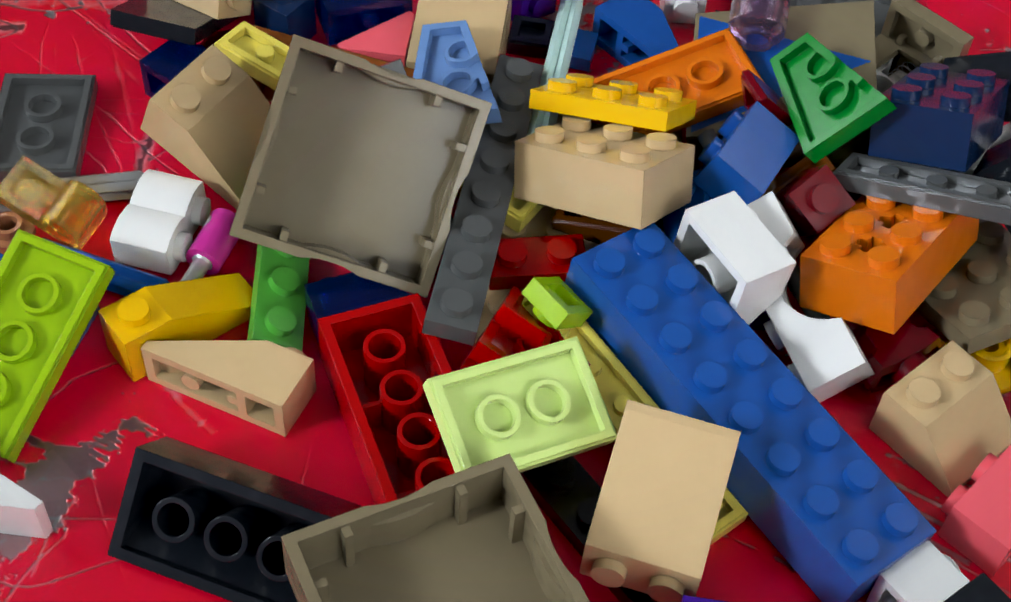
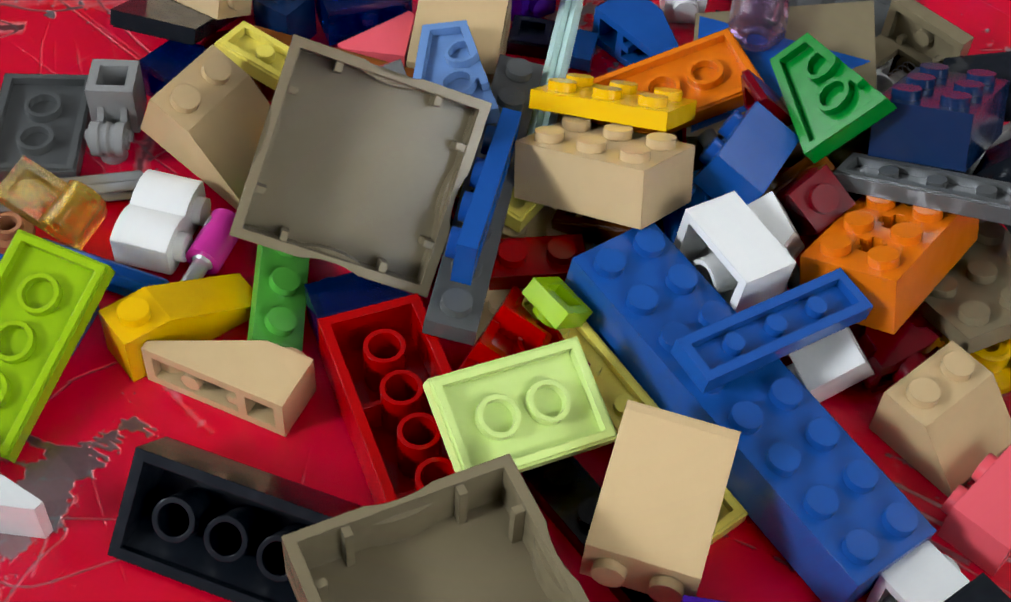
(115, 106): none -> light grey brick
(479, 206): none -> blue plate
(770, 330): none -> blue plate

